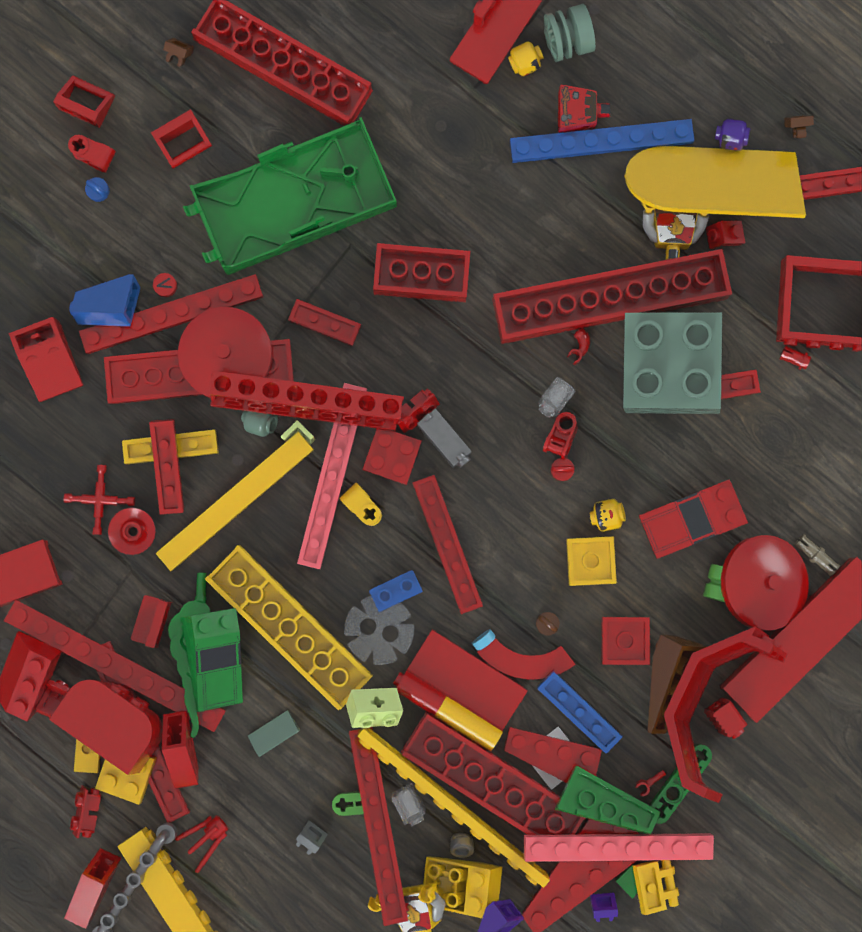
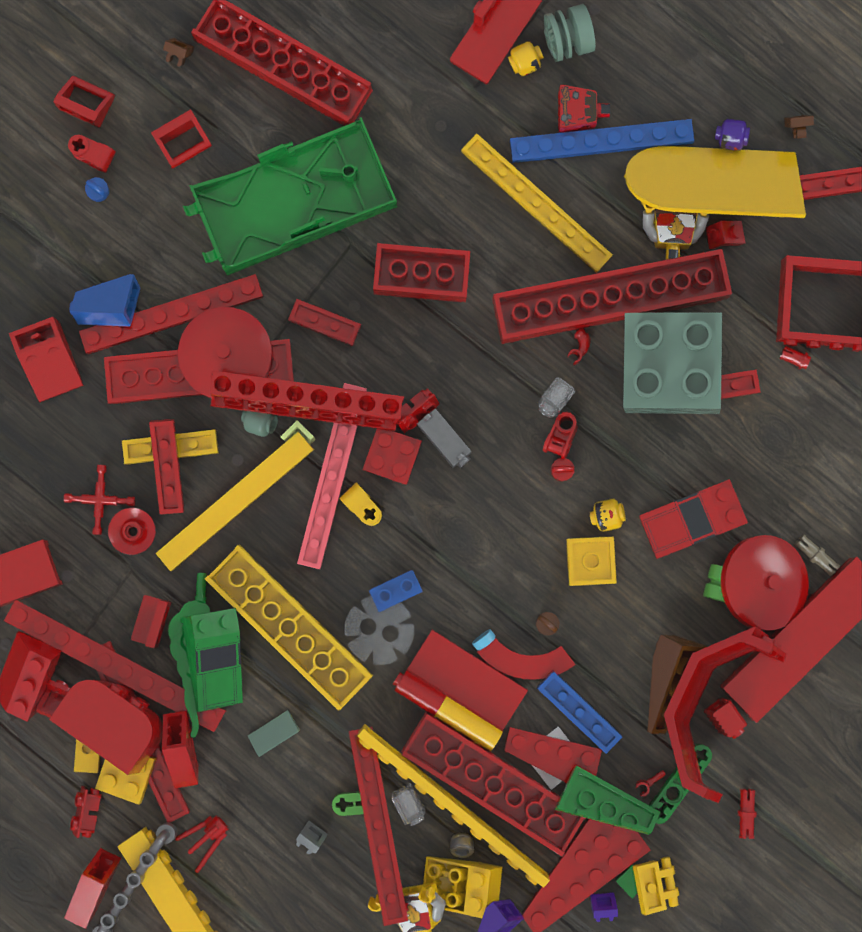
(165, 285): red tile -> none
(374, 707): yellowish green brick -> none
(447, 544): red tile -> none
(536, 203): none -> yellow tile
(618, 847): coral plate -> none
(625, 640): red plate -> none
(747, 813): none -> red pin

